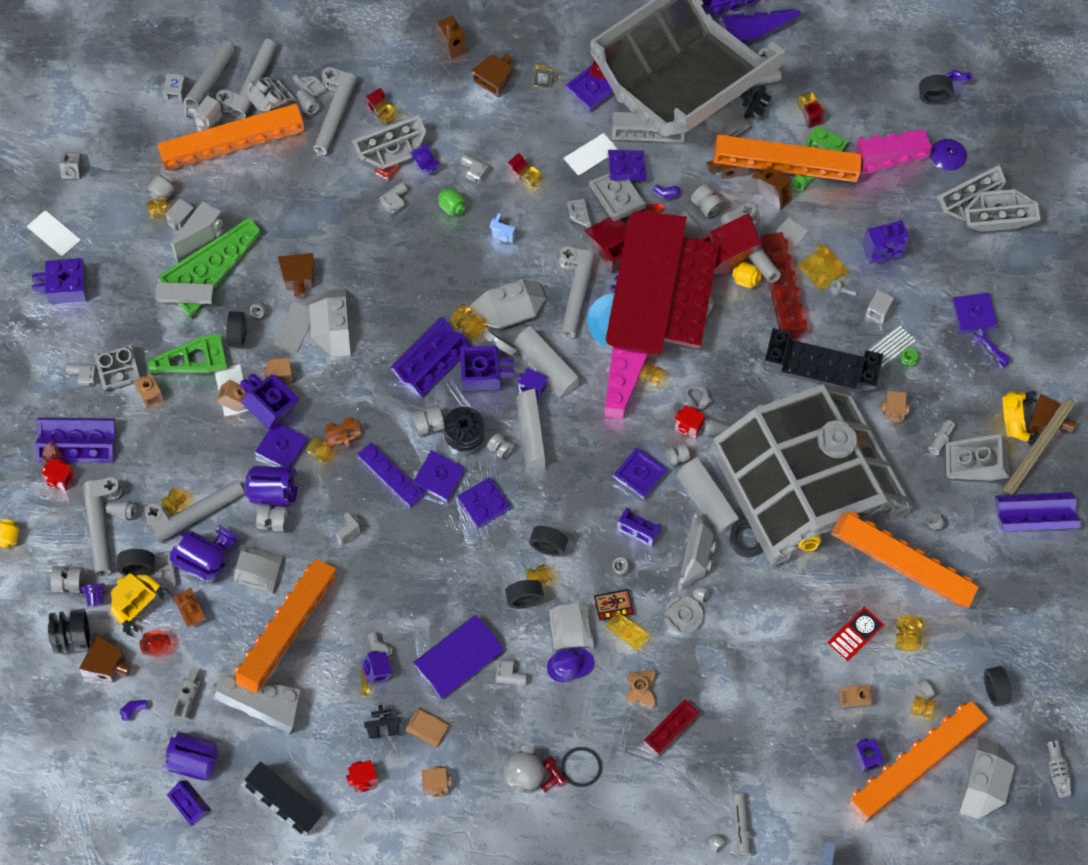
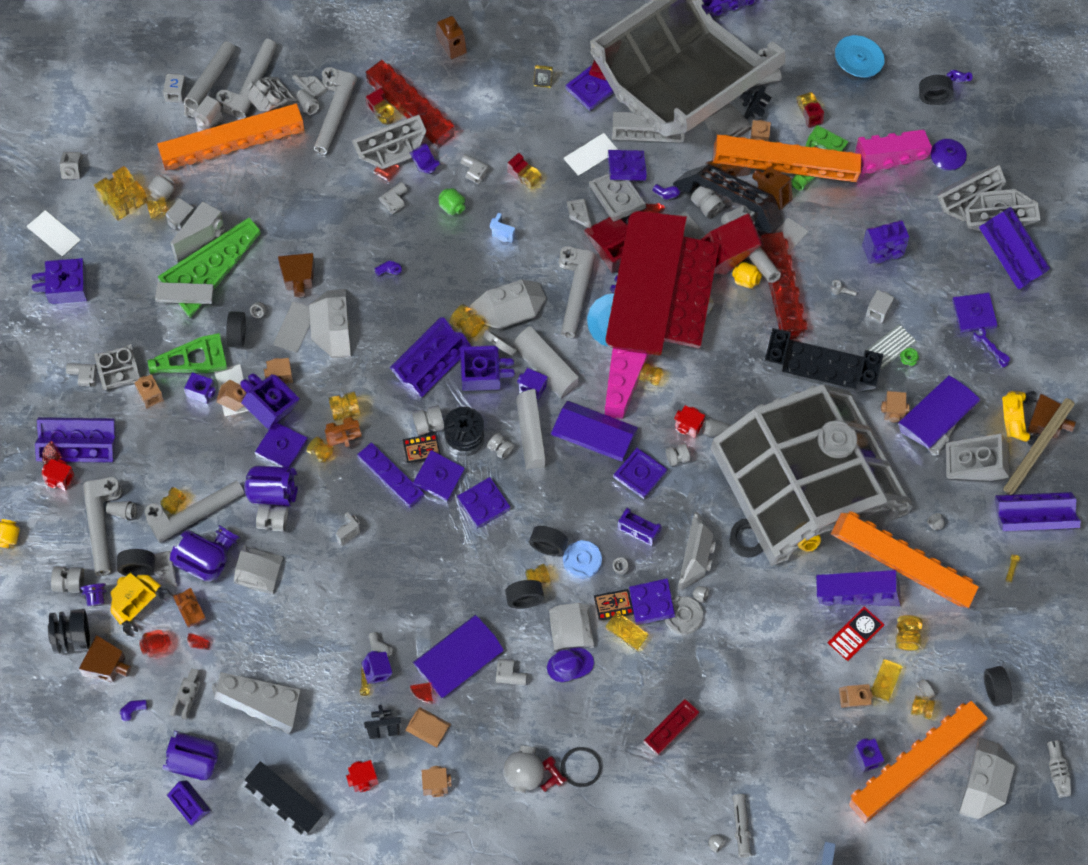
(120, 193): none -> clear yellow brick
(196, 381): none -> dark purple brick
(197, 642): none -> clear red tile
(285, 626): orange brick -> none
(344, 406): none -> clear yellow wheel
(377, 77): none -> clear red brick
(389, 267): none -> dark purple arm
(419, 447): none -> piece
(422, 692): none -> clear red tile
(493, 74): reddish brown torso -> none
(582, 559): none -> light blue tile
(594, 430): none -> dark purple slope
(640, 688): medium nougat animal -> none
(652, 601): none -> dark purple plate
(689, 401): light grey piece -> none
(707, 496): light grey brick -> none
(735, 189): none -> black slope
(750, 27): dark purple wedge -> none
(760, 130): none -> medium nougat brick
(822, 267): clear yellow hinge -> none
(859, 56): none -> dark azure piece
(859, 588): none -> dark purple wedge
(885, 681): none -> clear yellow plate
(938, 412): none -> dark purple slope
(1014, 248): none -> dark purple slope
(1014, 559): none -> clear yellow piece

